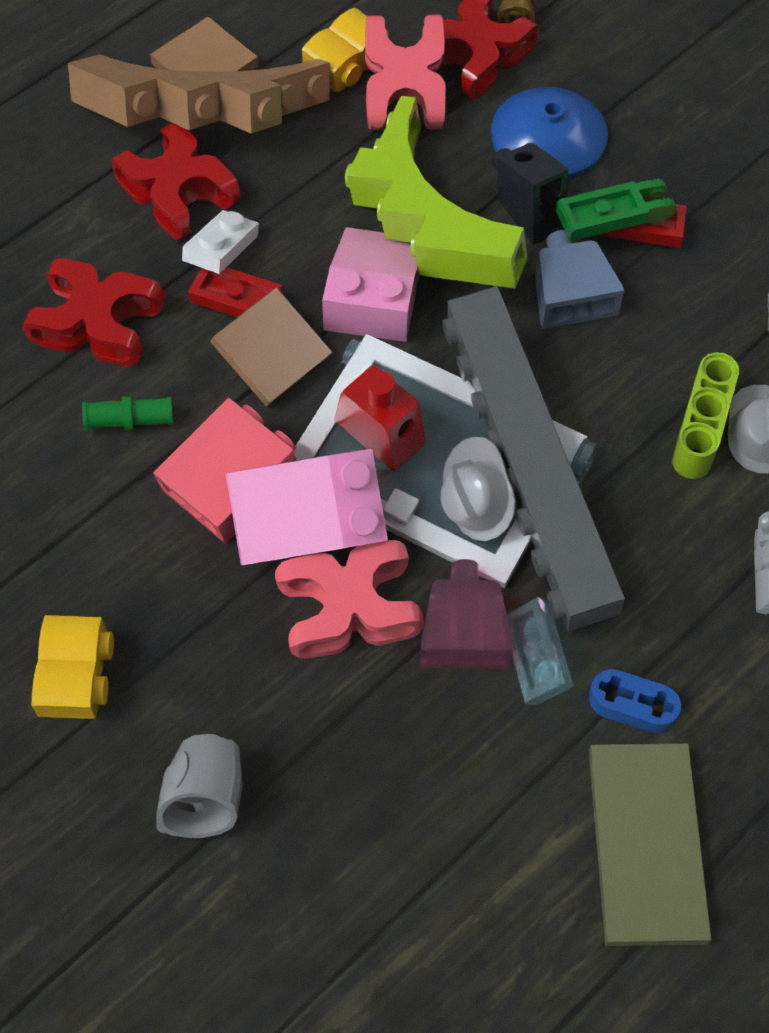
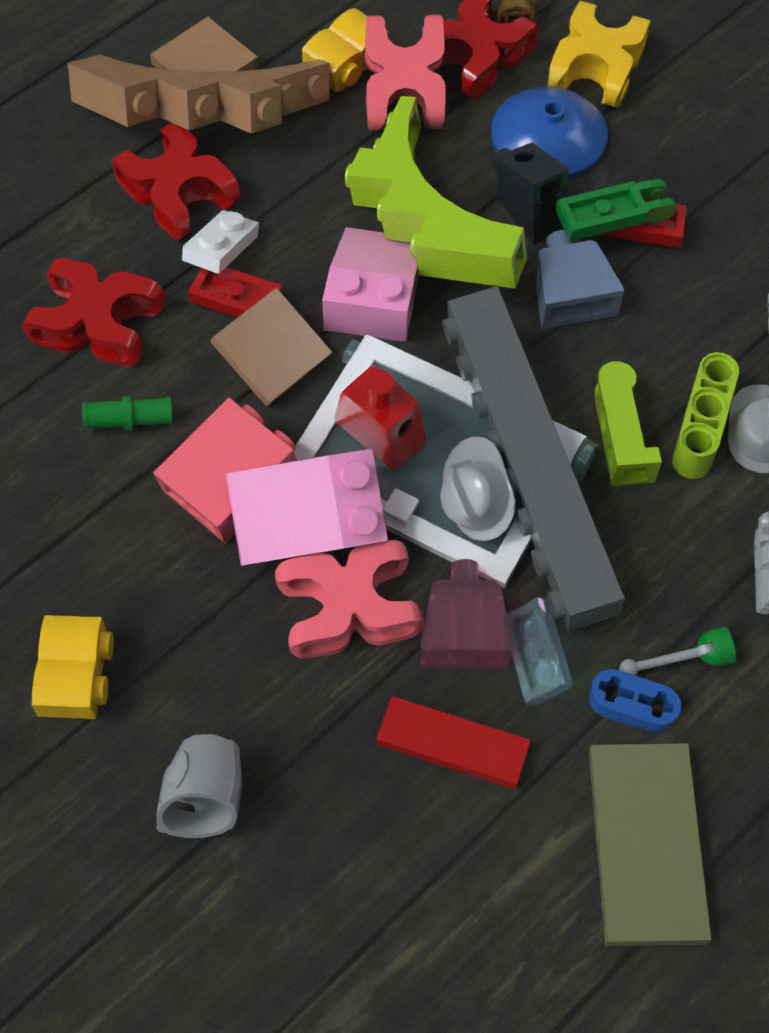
(453, 742): none -> red tile
(599, 53): none -> yellow piece
(620, 428): none -> lime leg
(713, 647): none -> hinge

